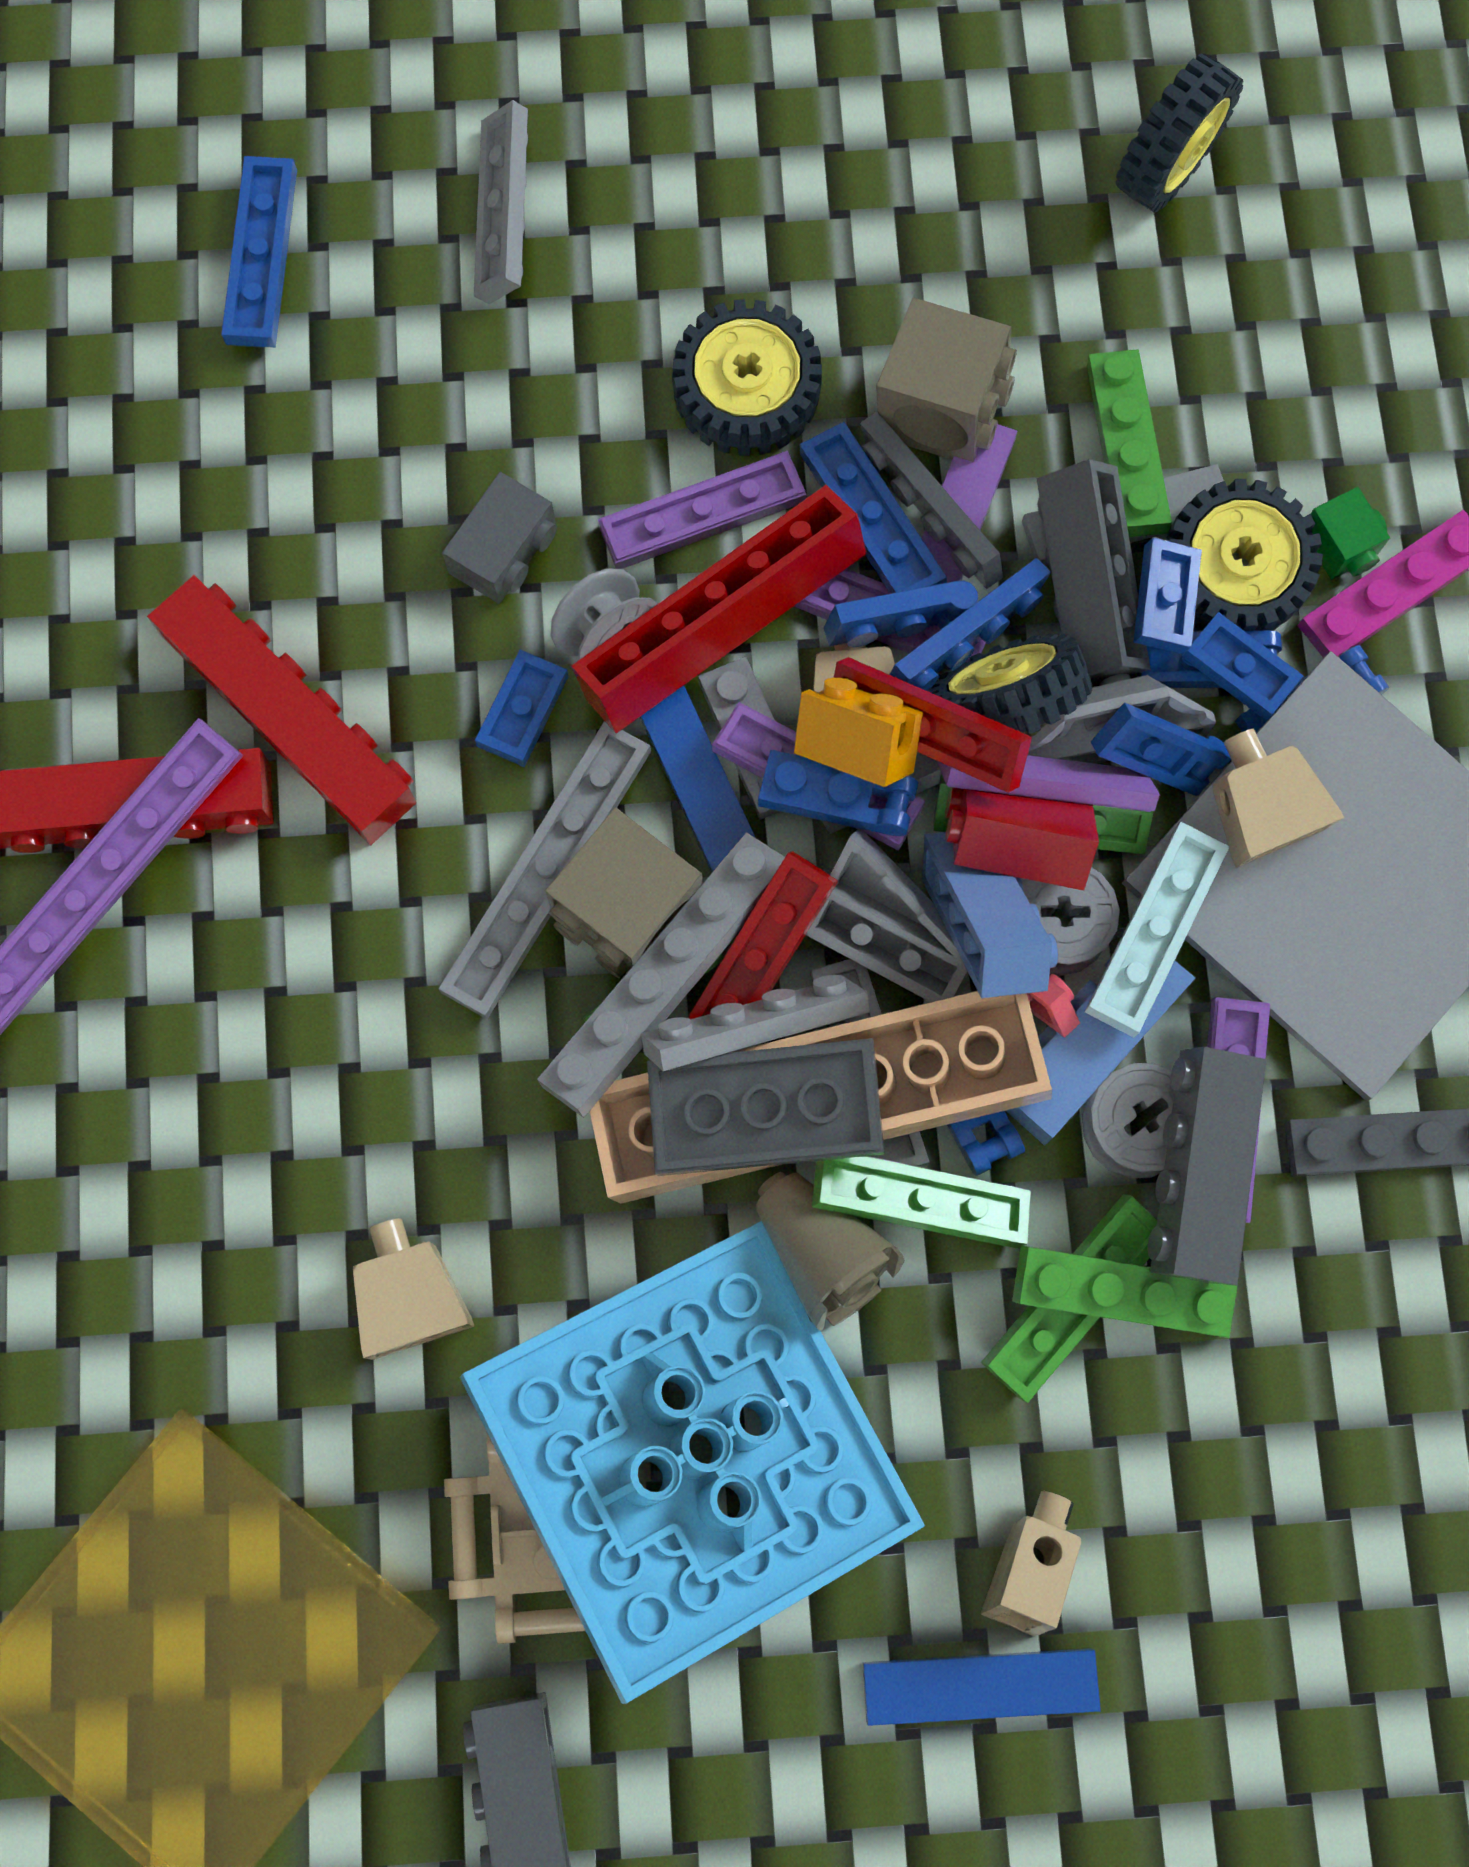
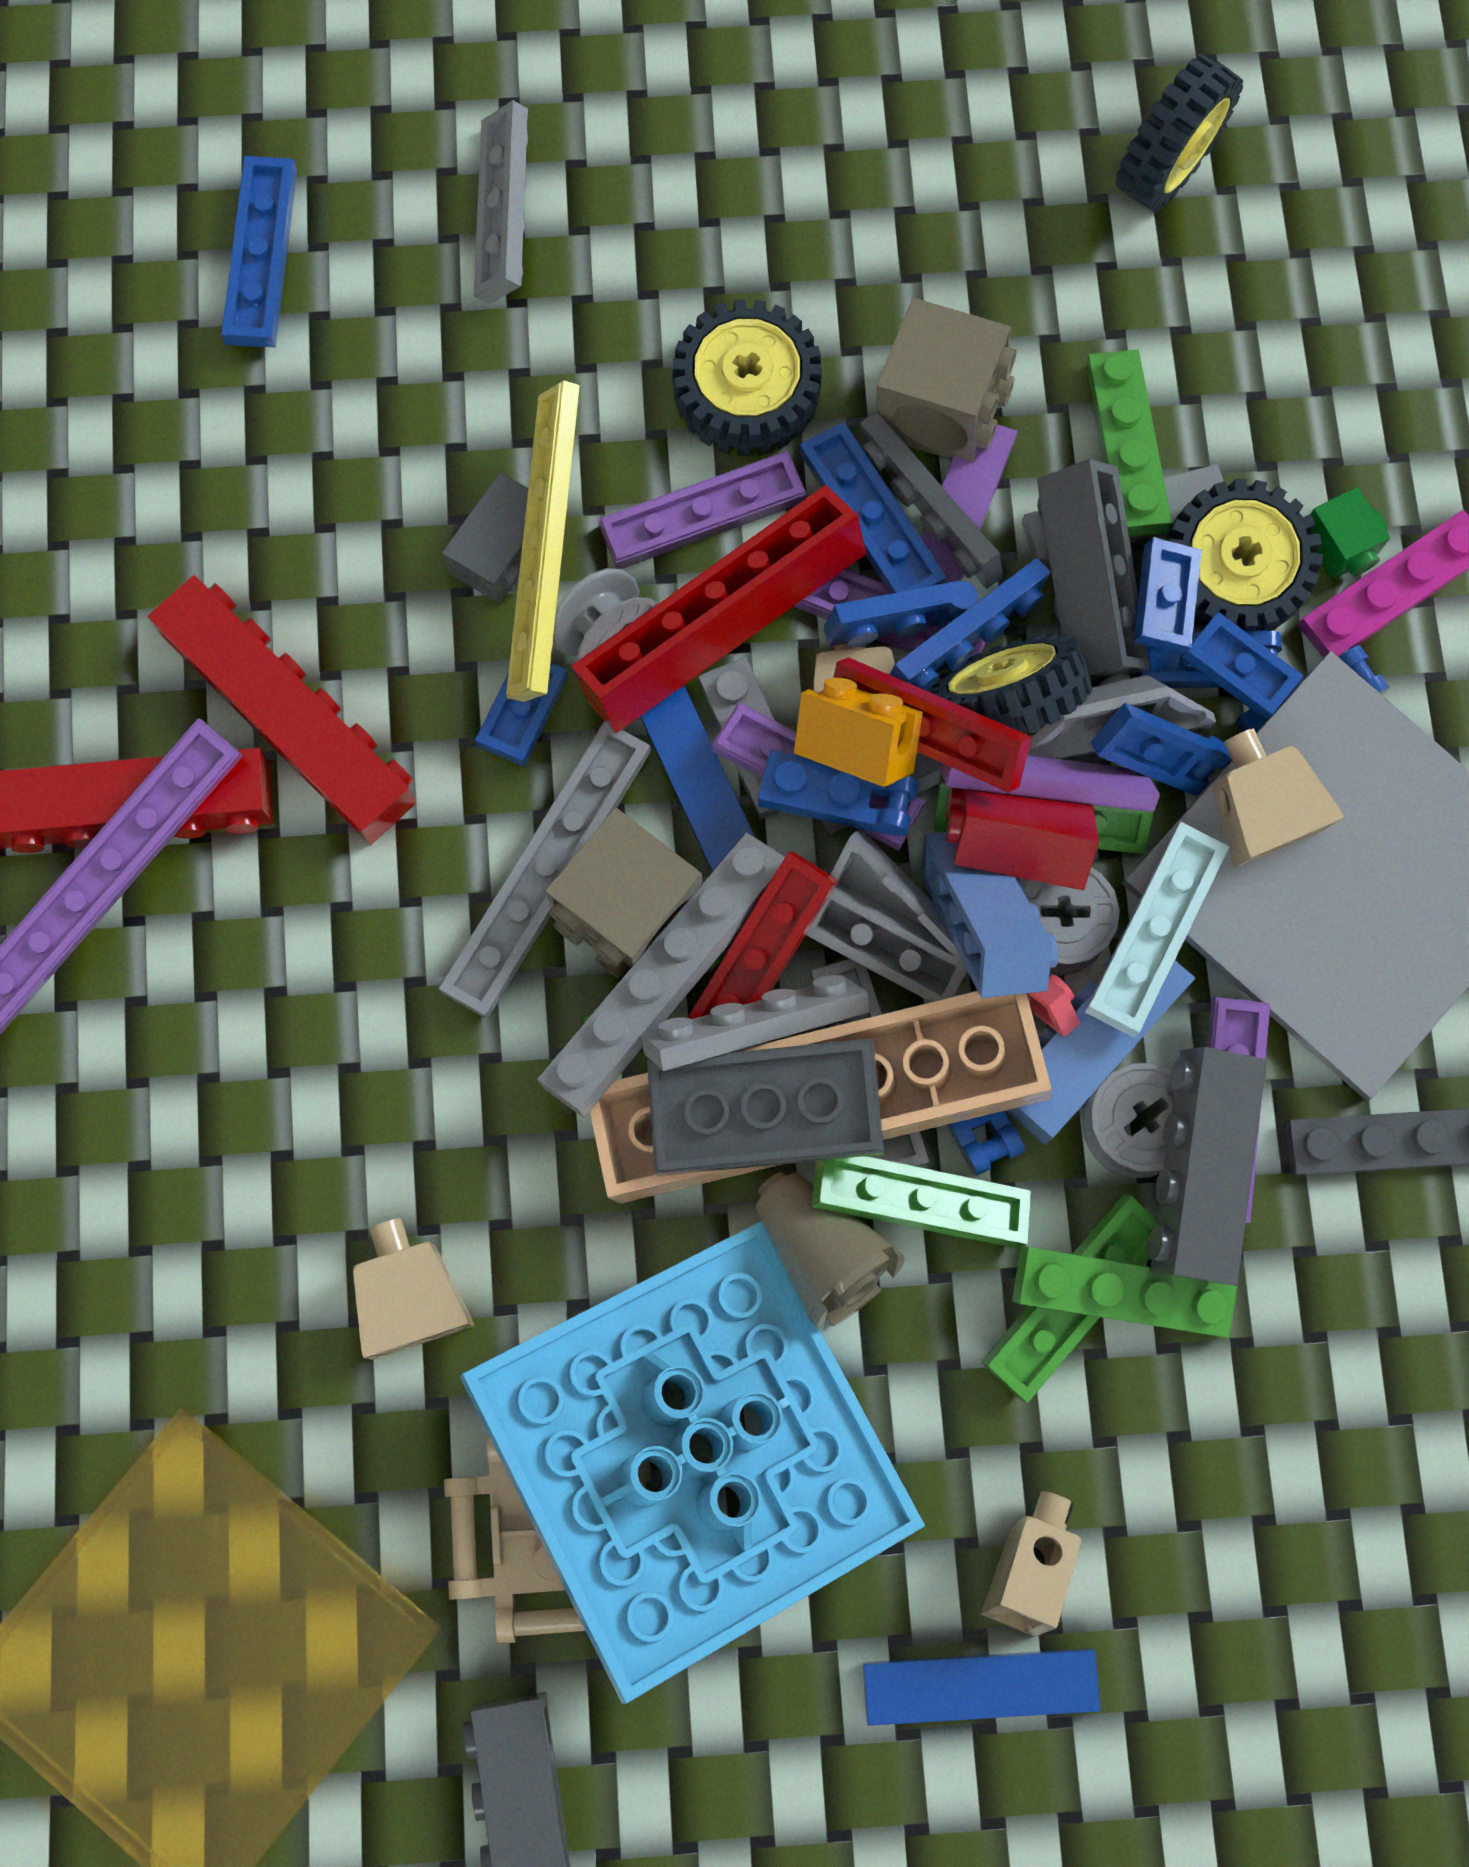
(542, 542): none -> light yellow tile

